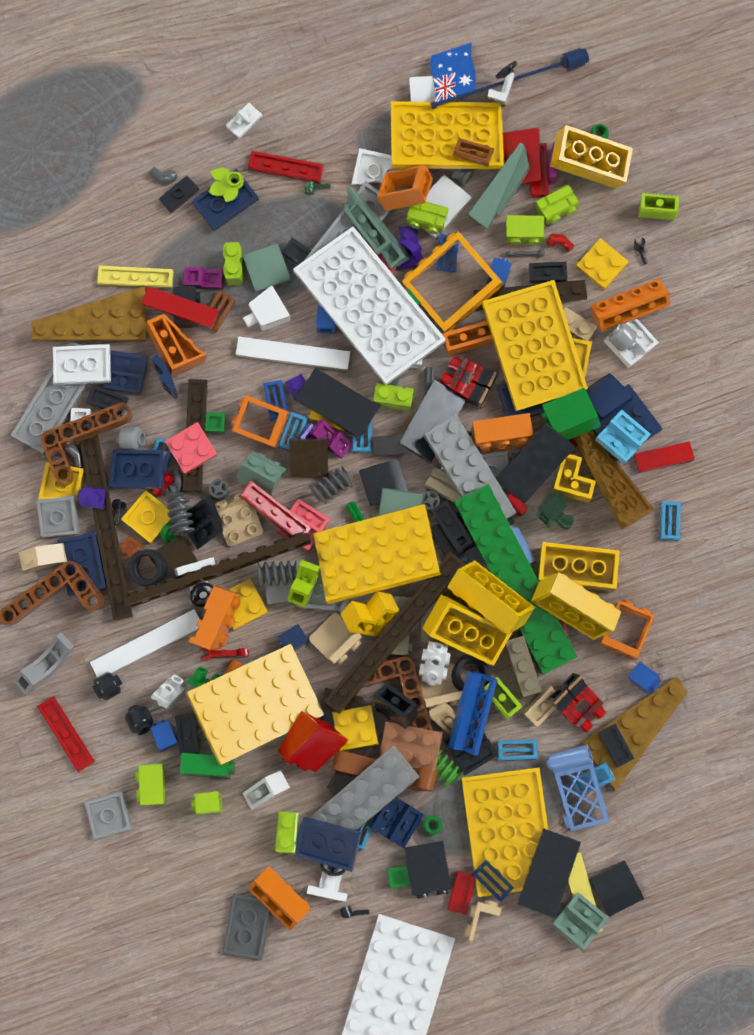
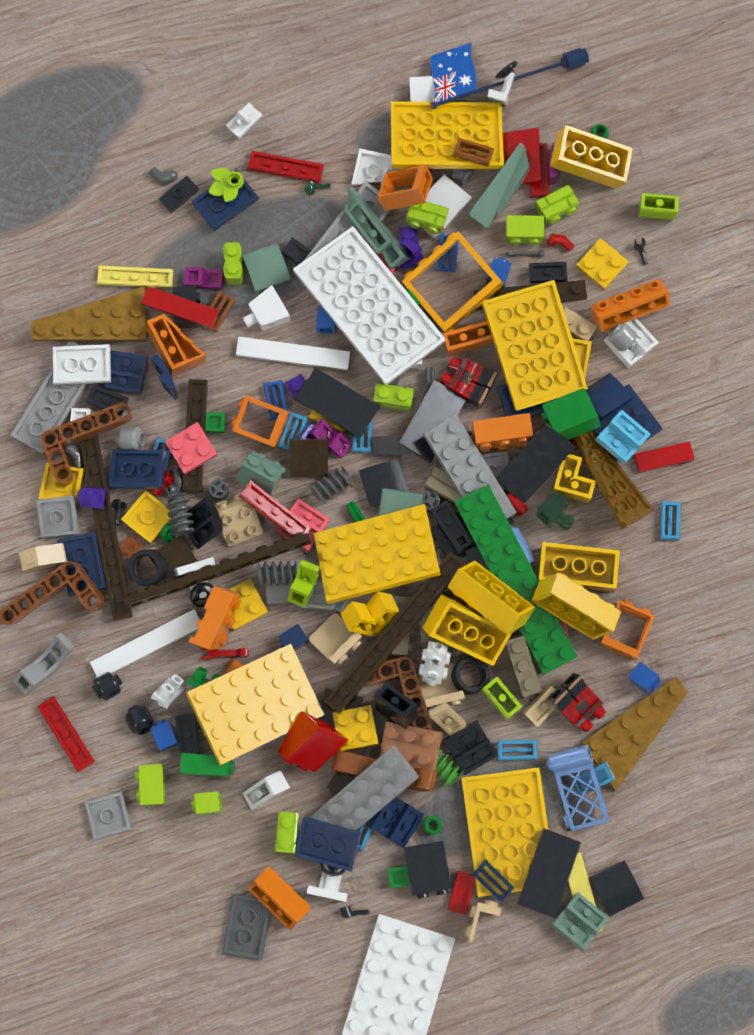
(469, 711): blue fence -> none
(616, 745): black plate -> none

